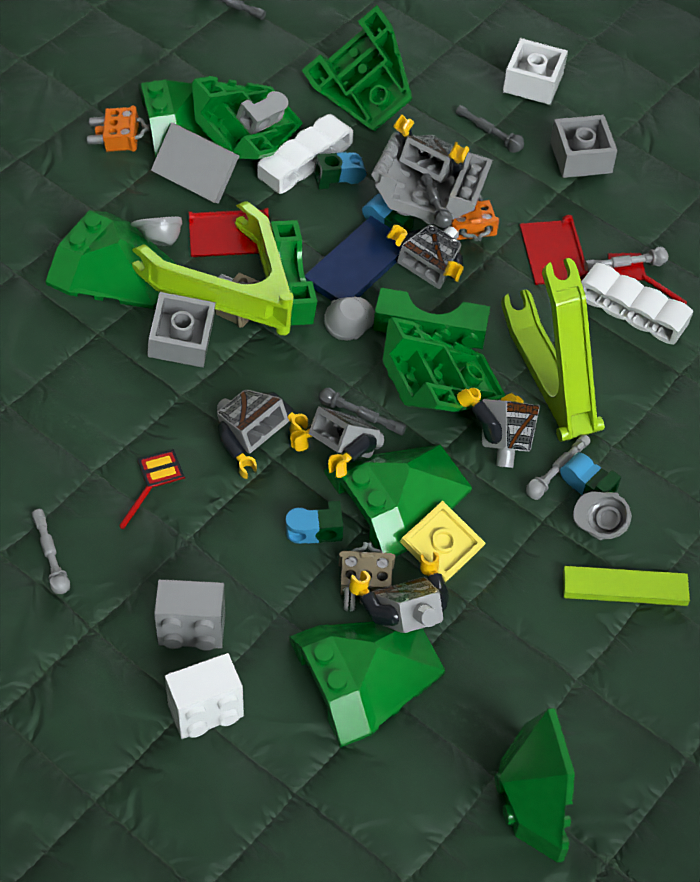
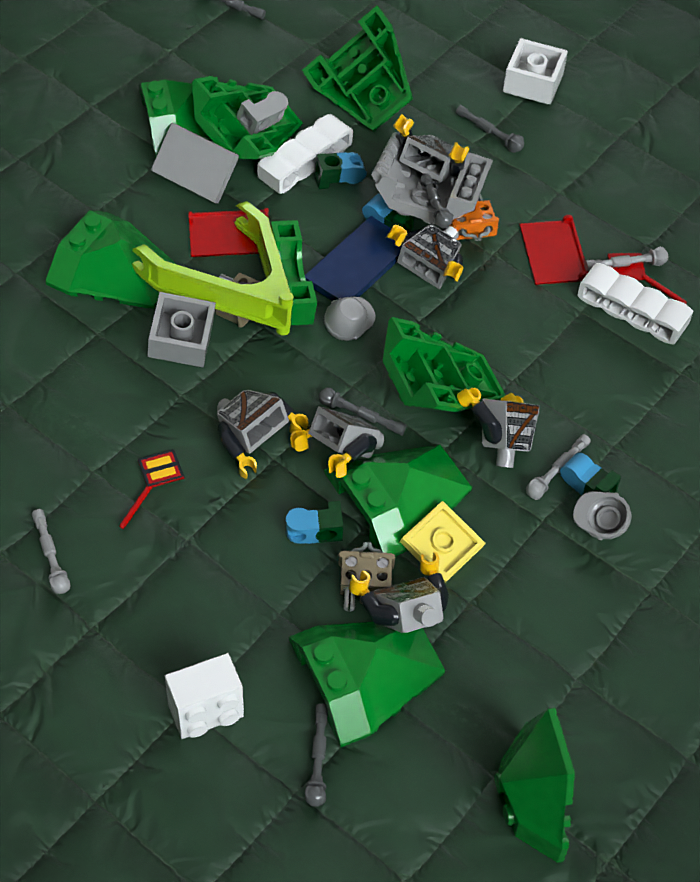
(117, 129): orange piece -> none
(161, 230): light grey hat -> none
(190, 614): light grey brick -> none
(315, 789): none -> dark grey piece
(463, 325): green arch -> none
(563, 373): lime piece -> none
(583, 146): light grey brick -> none
(626, 585): lime tile -> none

